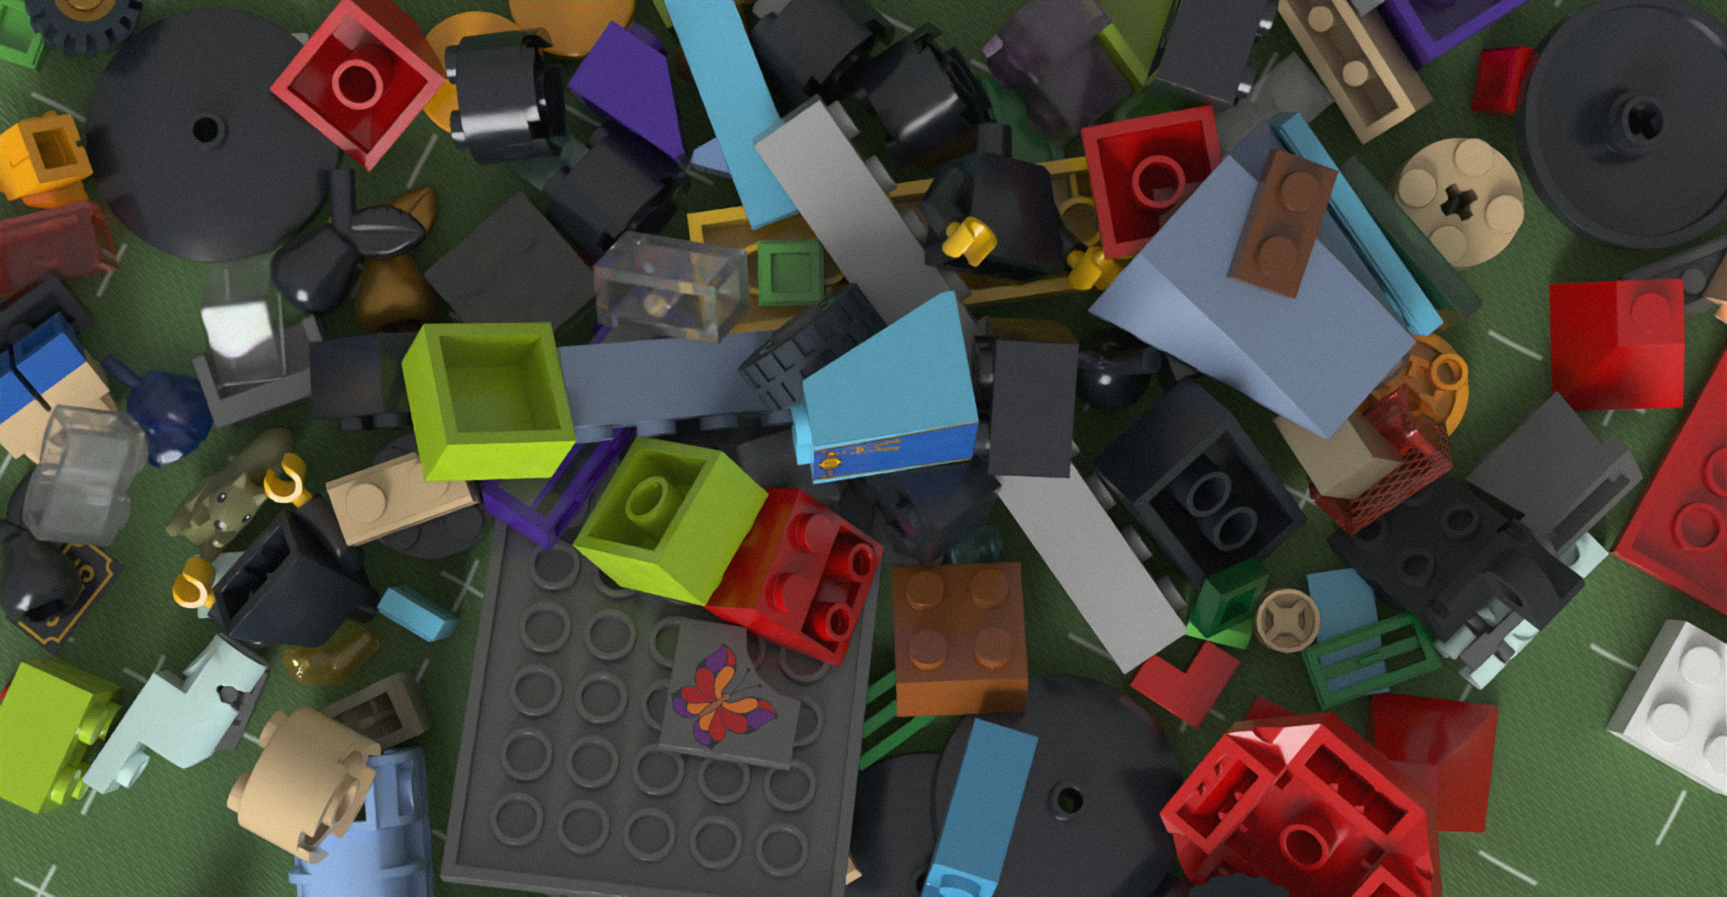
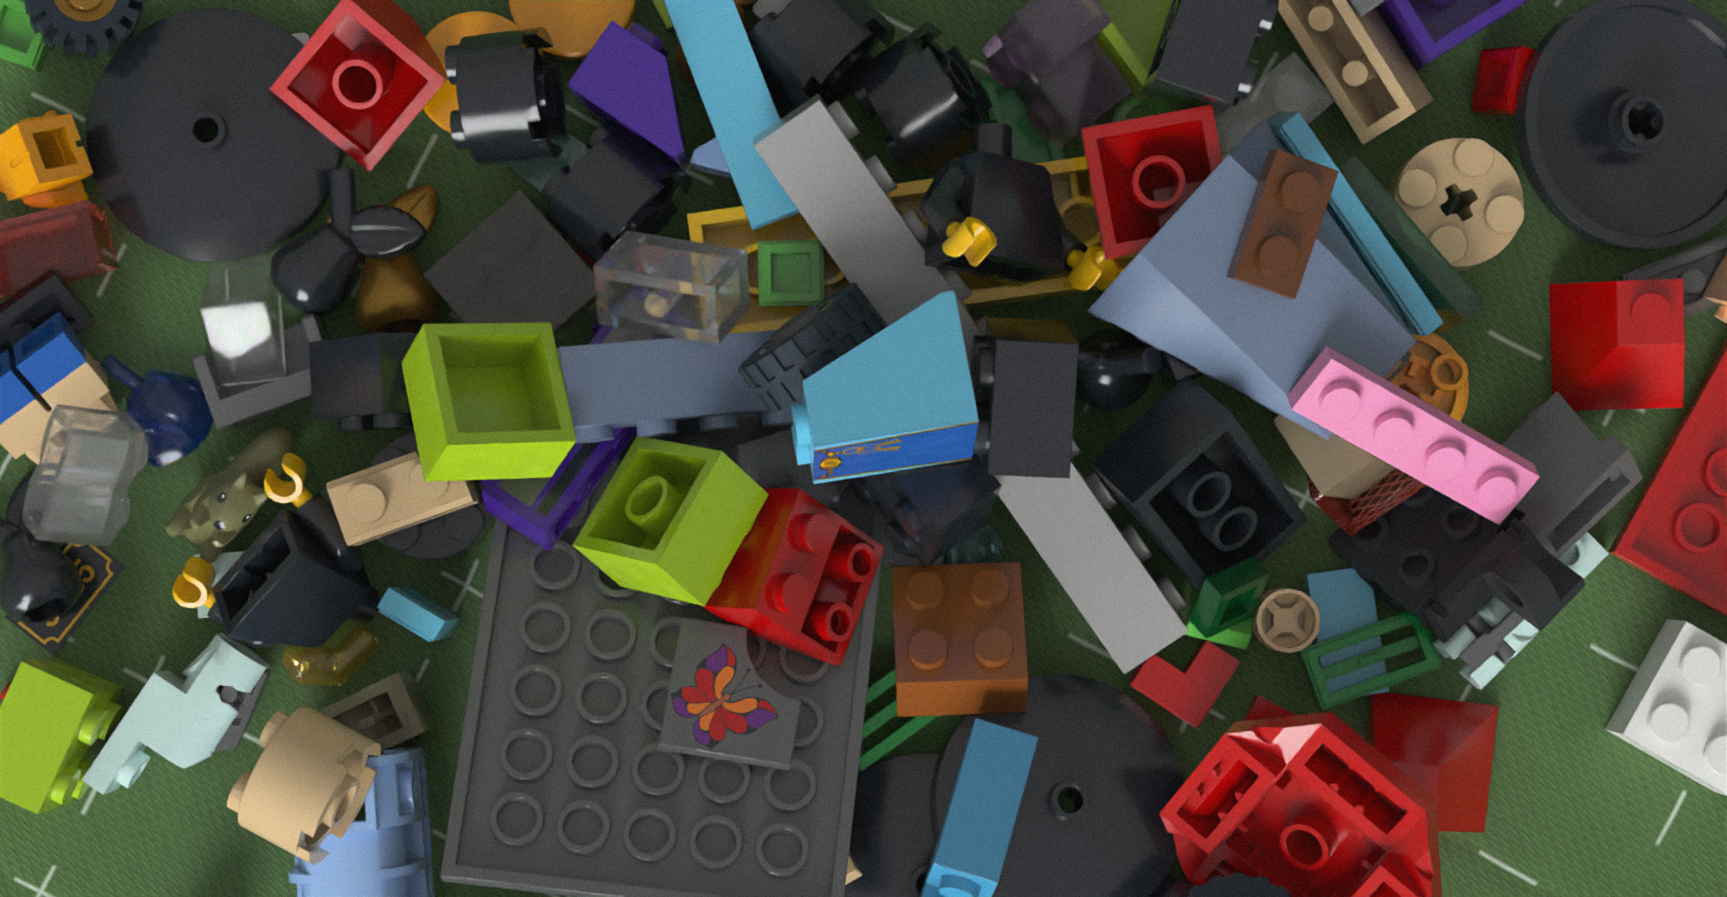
(1412, 435): none -> bright pink plate

